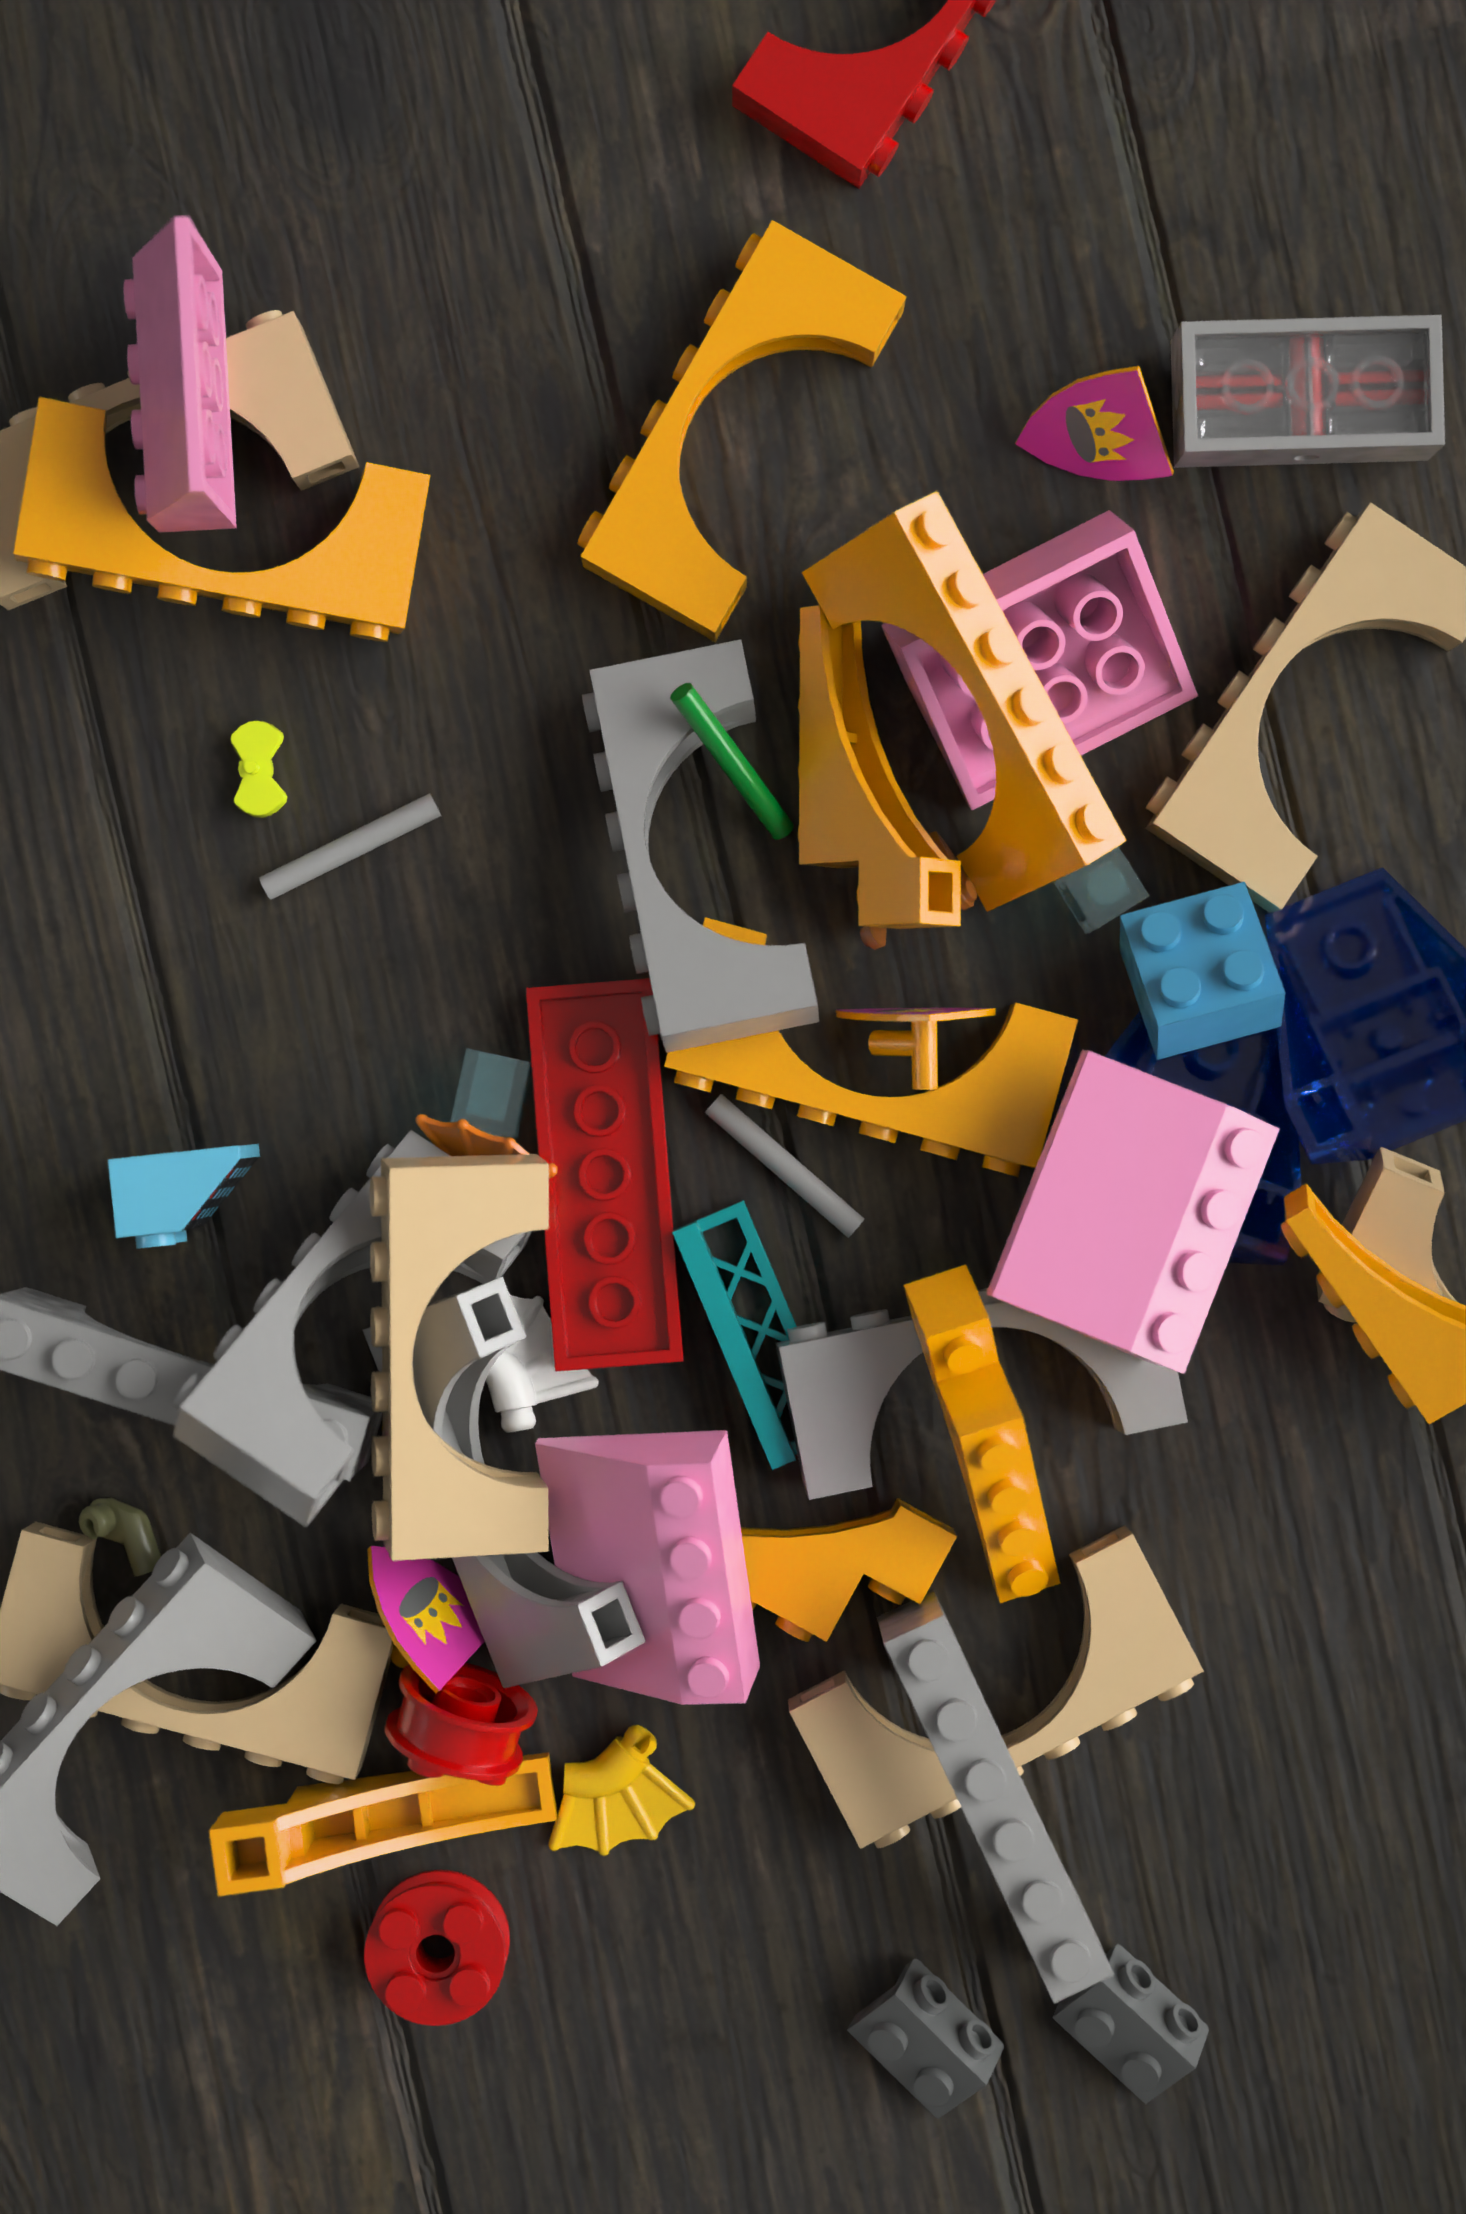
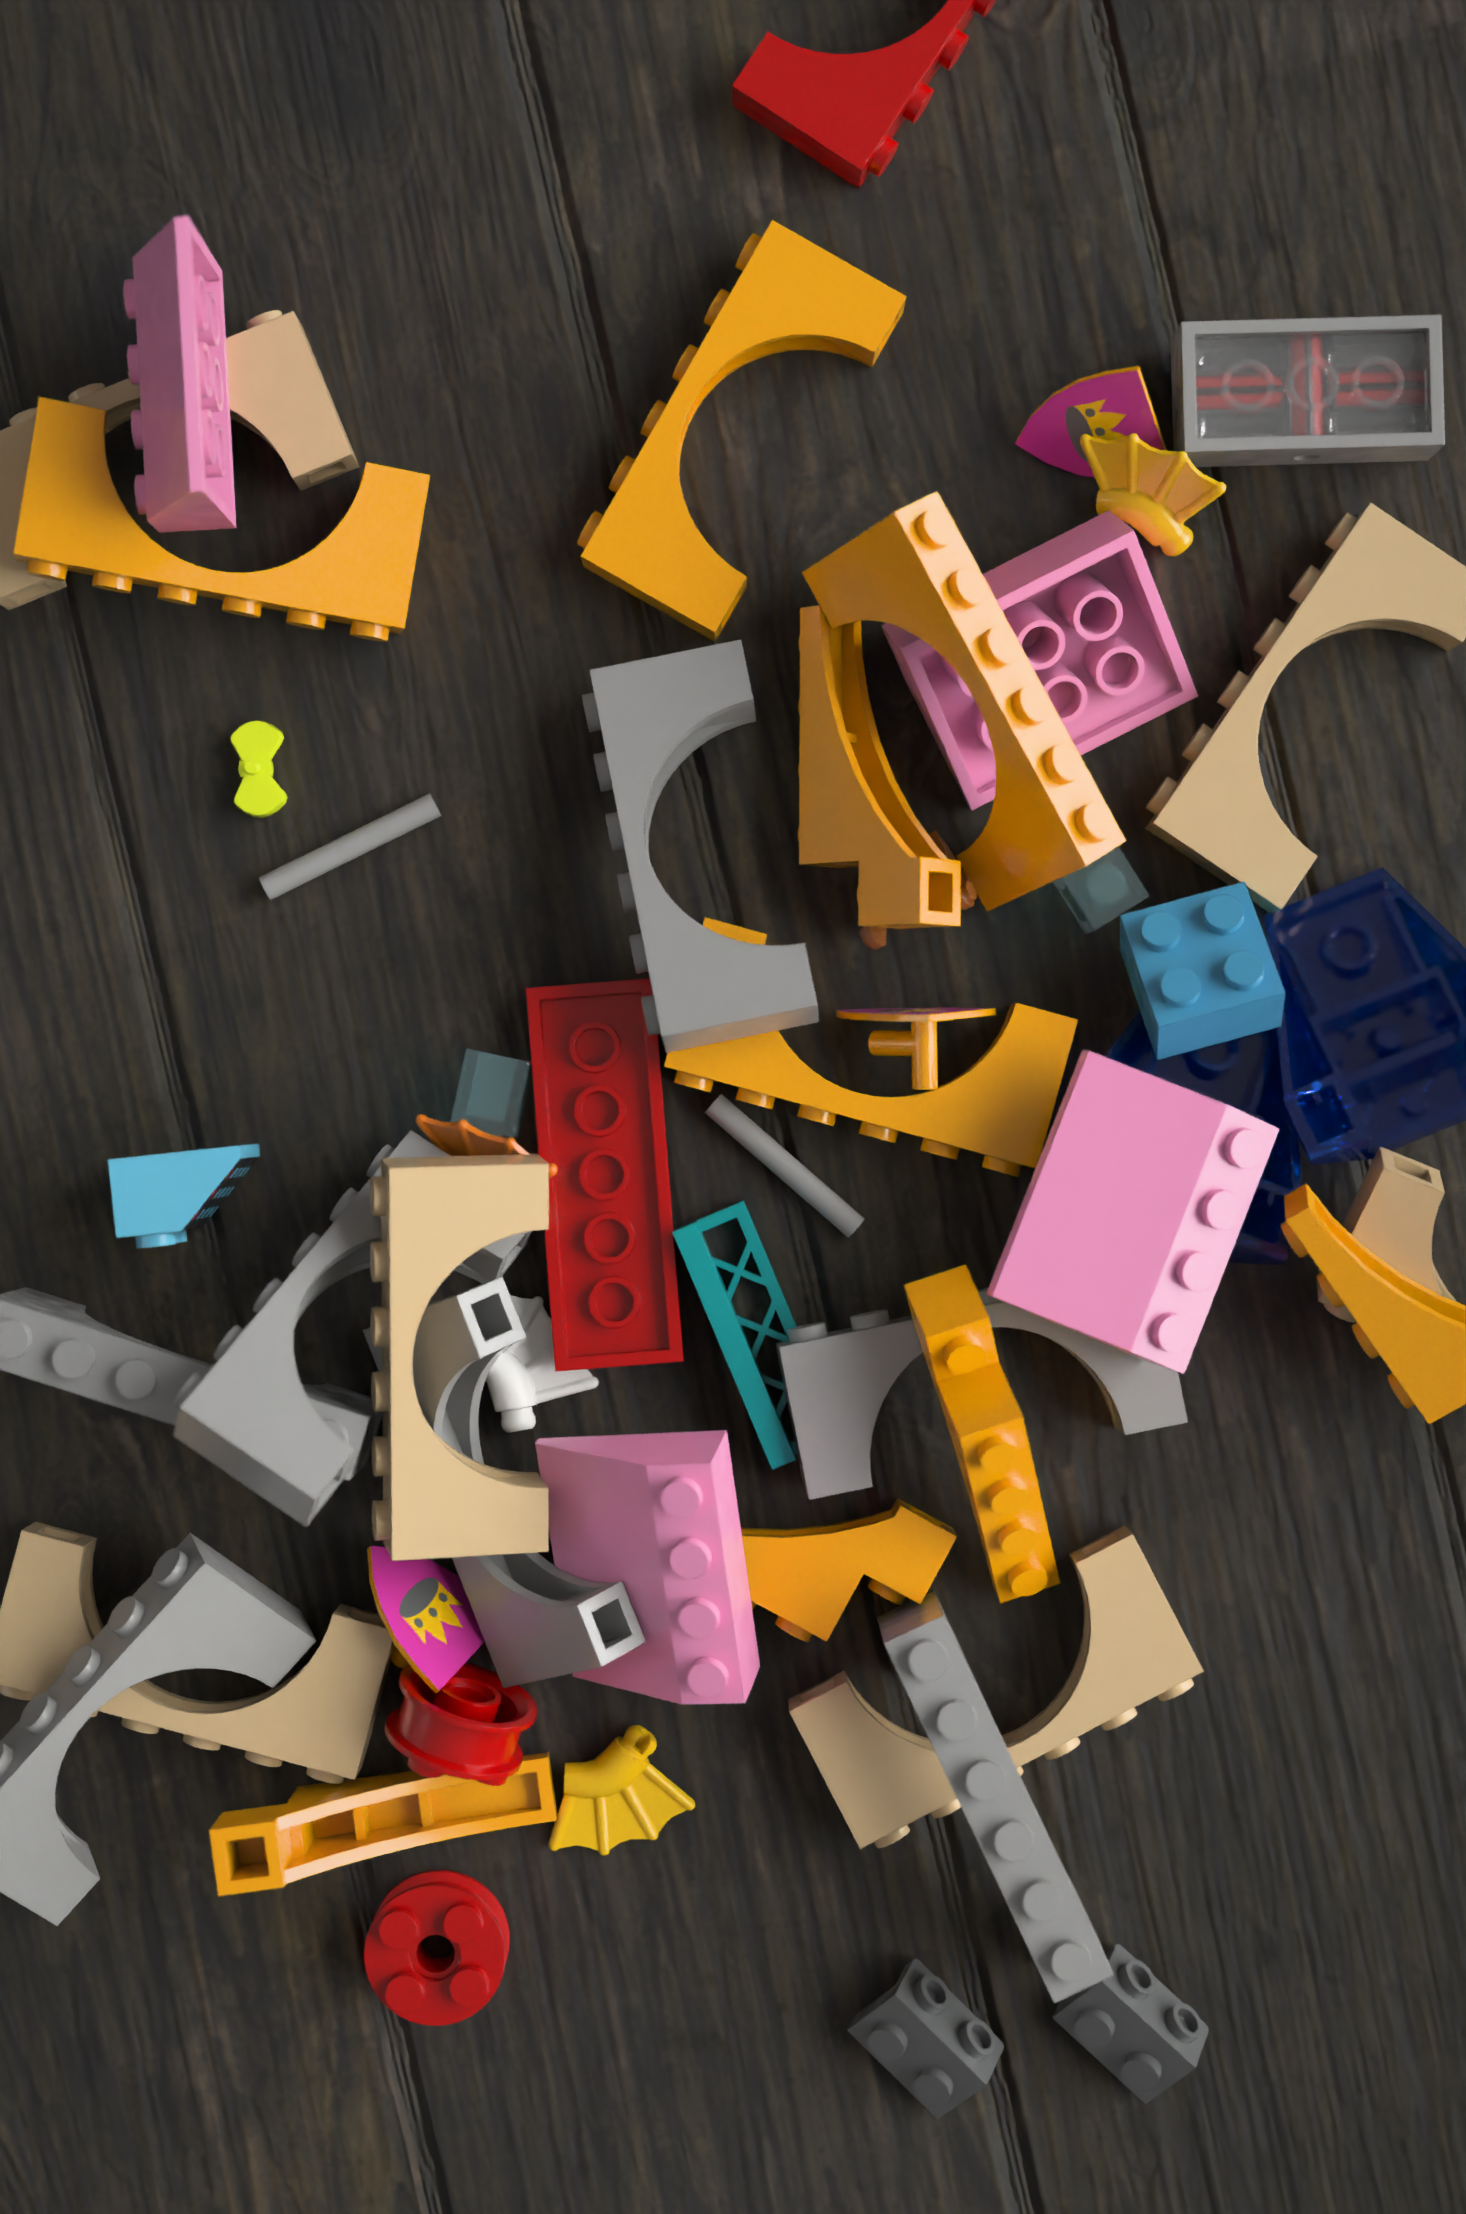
(125, 1526): olive arm -> none
(732, 760): green bar -> none
(1149, 488): none -> yellow arm

